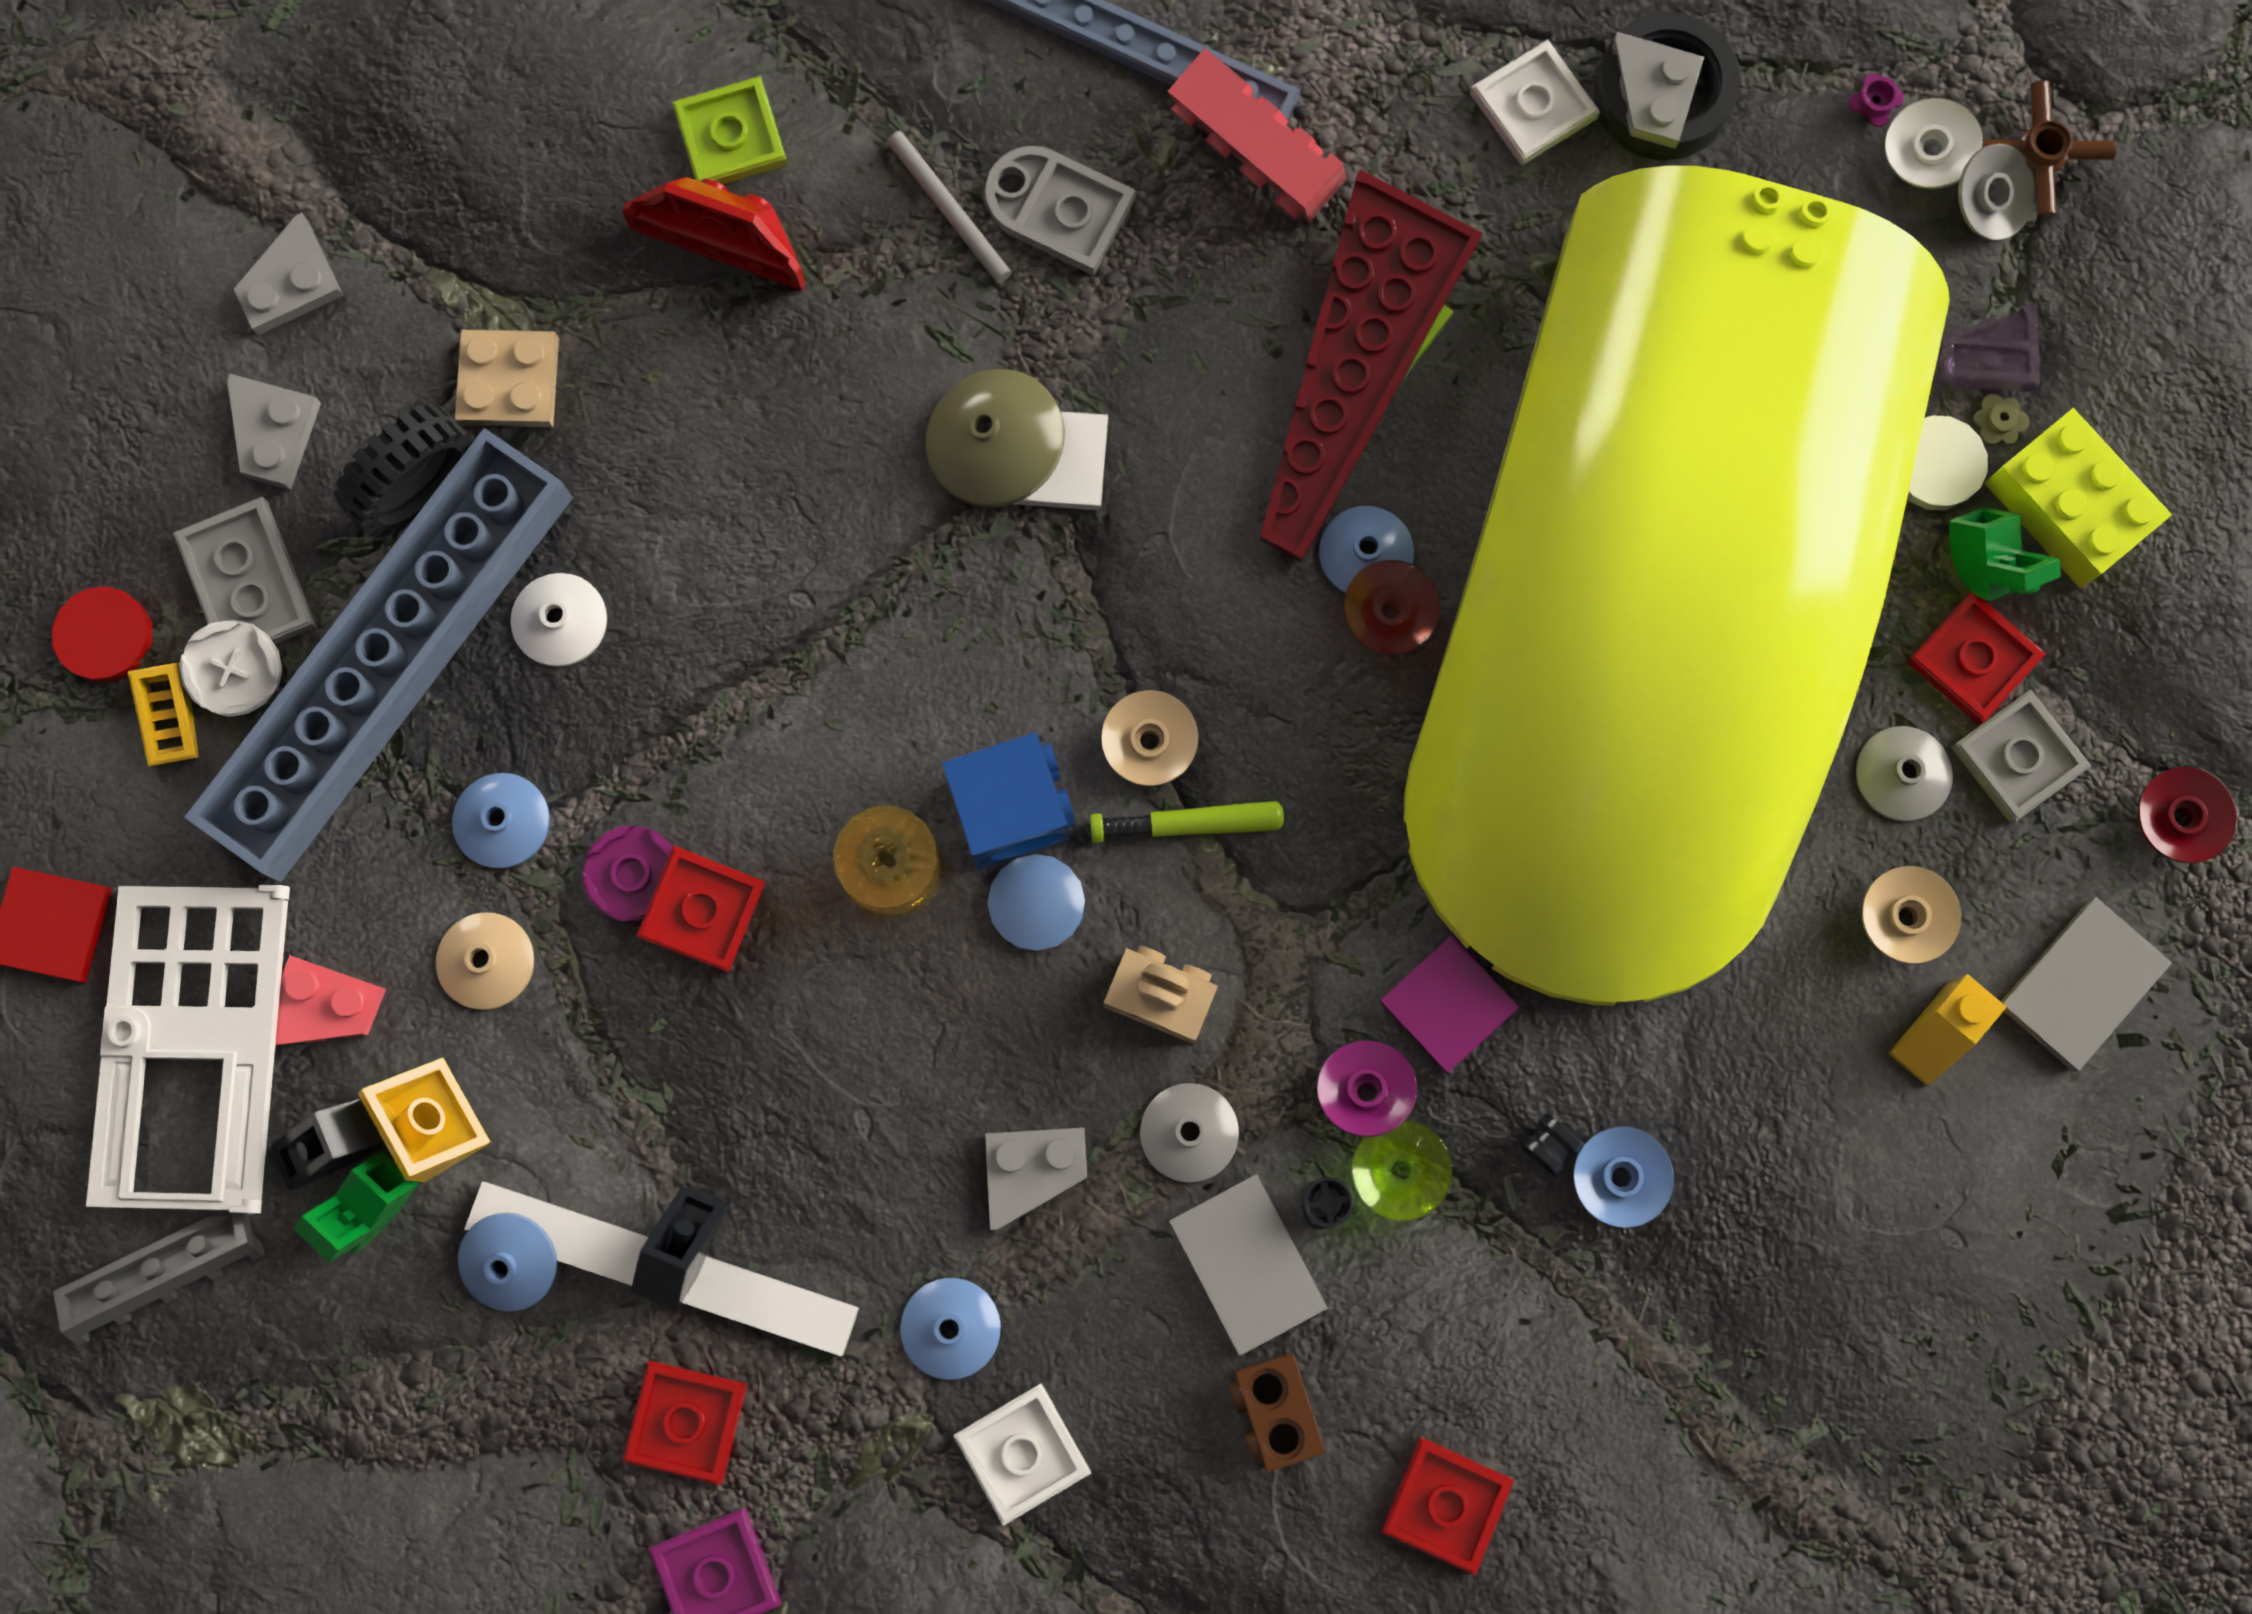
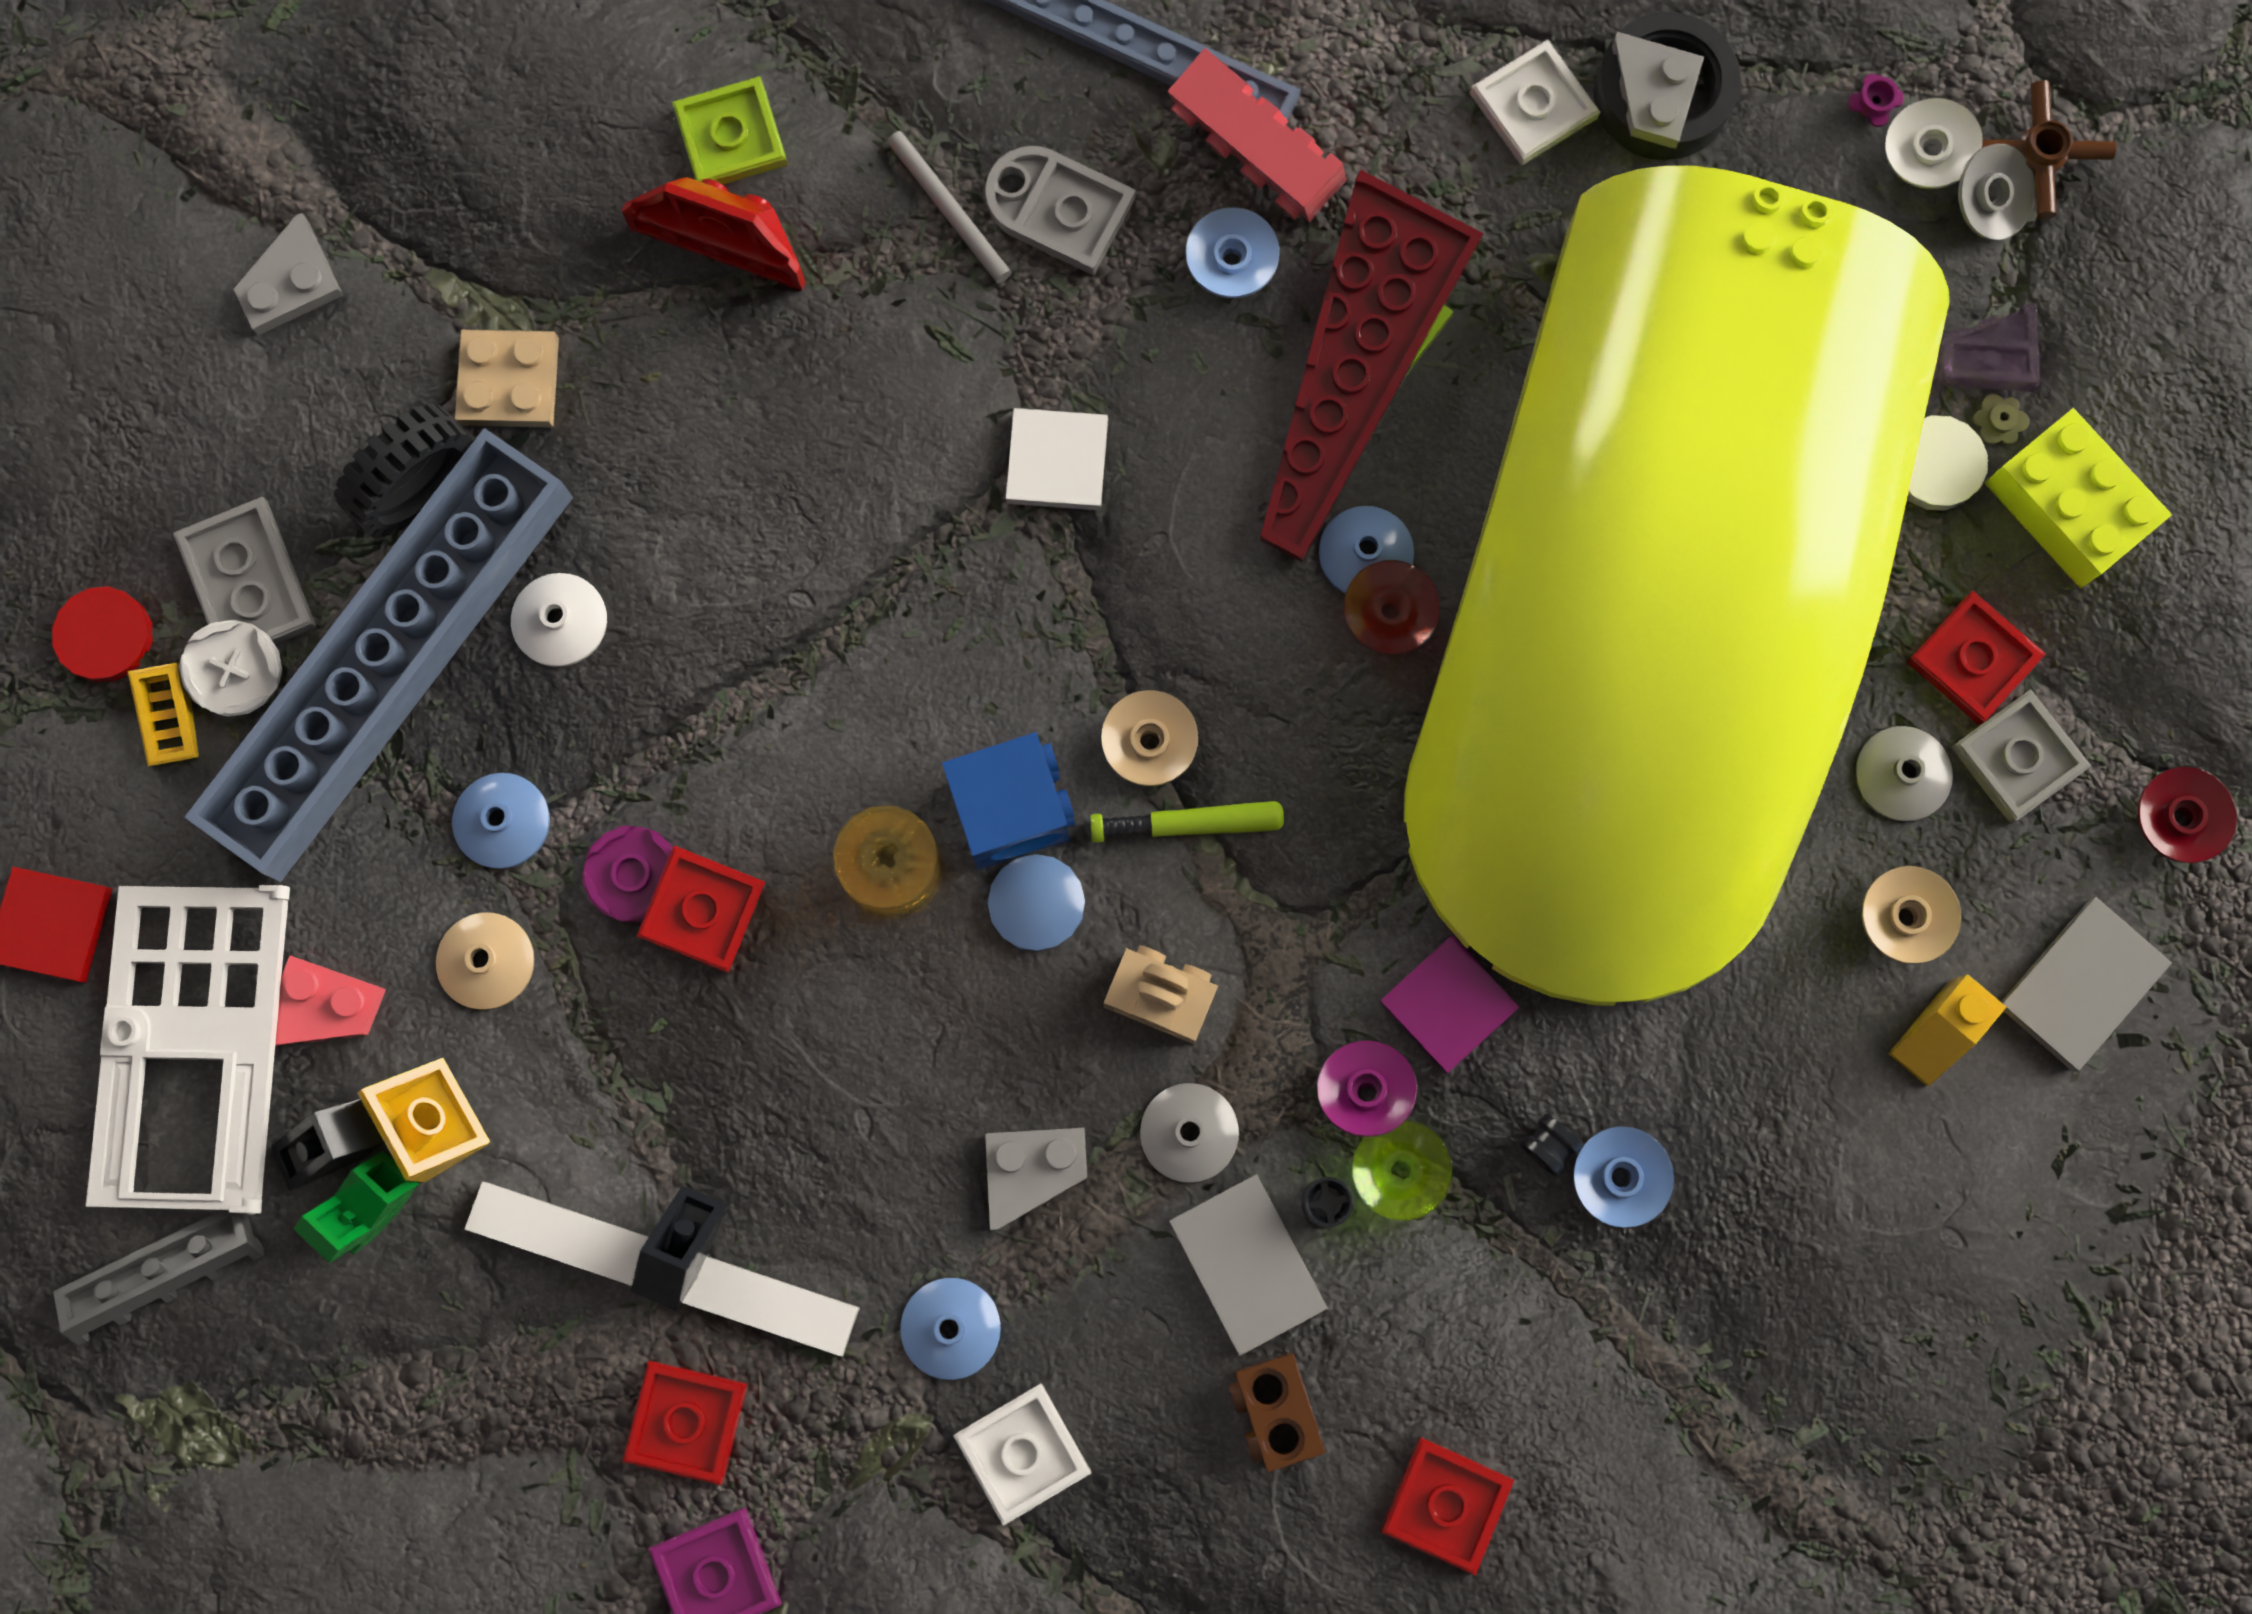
(270, 429): light grey wing -> none
(521, 1247): medium blue dish -> none
(1010, 457): olive dish -> none
(1236, 233): none -> light blue dish
(1991, 558): green brick -> none

